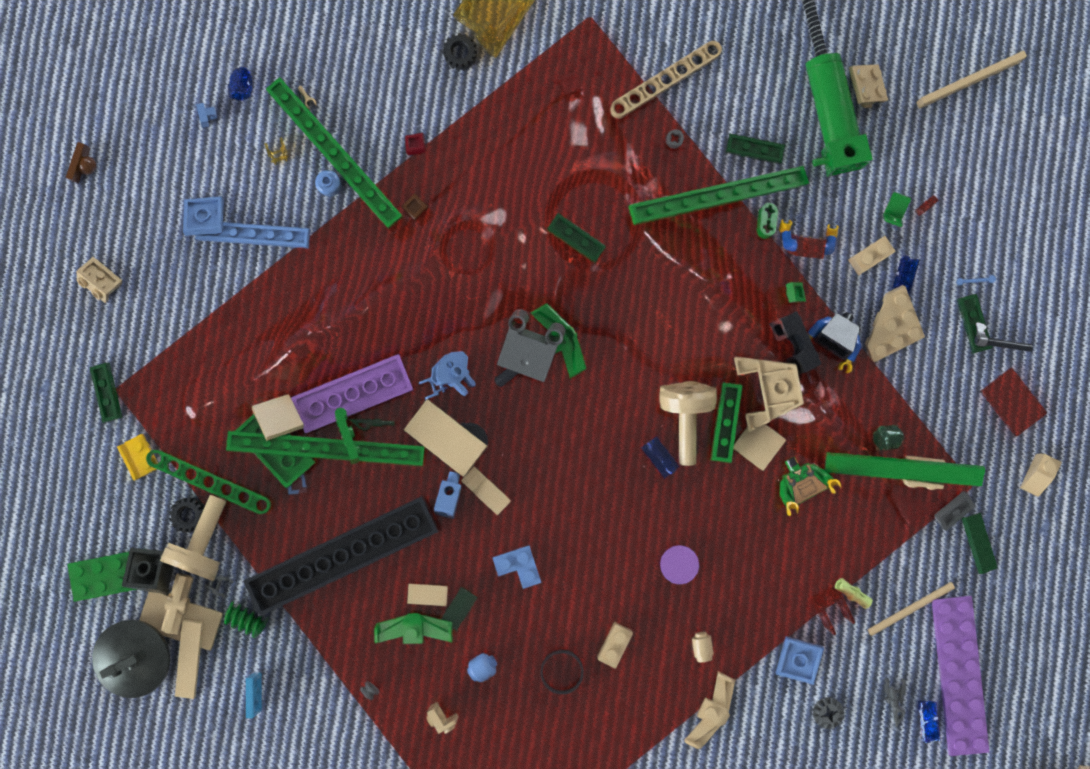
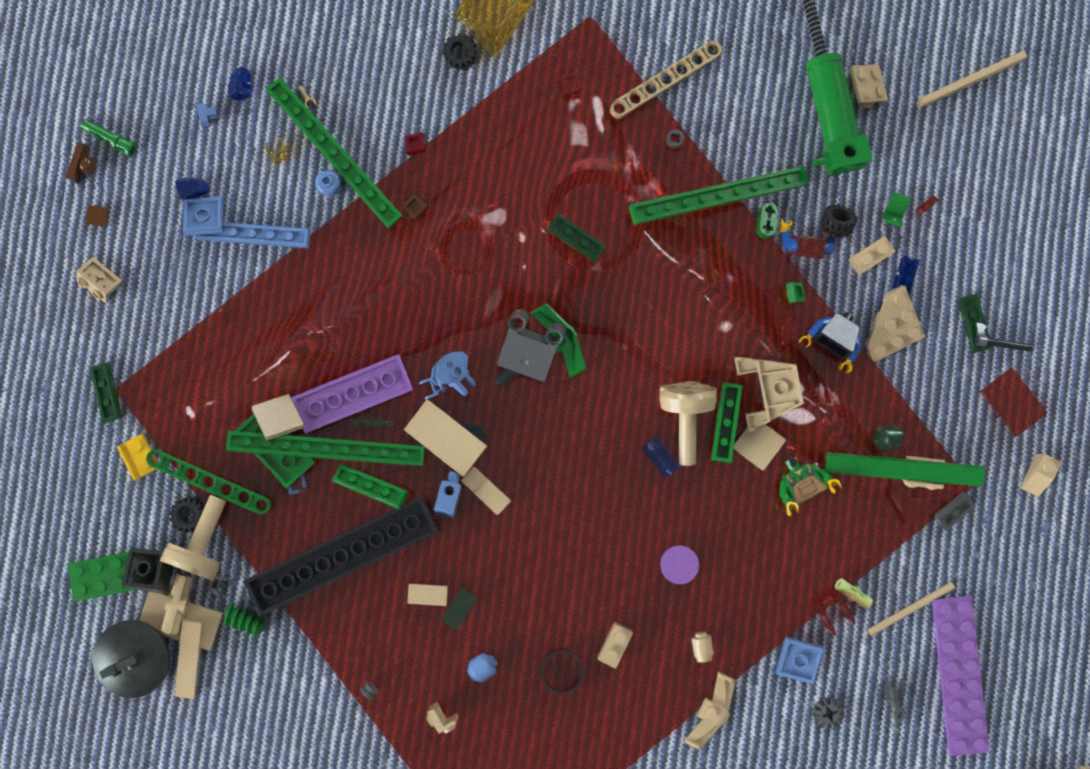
(97, 216): none -> reddish brown tile
(116, 141): none -> green pin
(192, 188): none -> clear blue rock
(253, 694): dark azure tile -> none
(347, 435): green plate -> none
(370, 486): none -> green tile
(413, 629): green plate -> none
(519, 560): medium blue plate -> none
(755, 148): dark green tile -> none
(792, 329): black arch -> none
(838, 220): none -> black tyre
(929, 721): clear blue hinge -> none
(979, 543): dark green tile -> none
(991, 279): medium blue hinge -> none

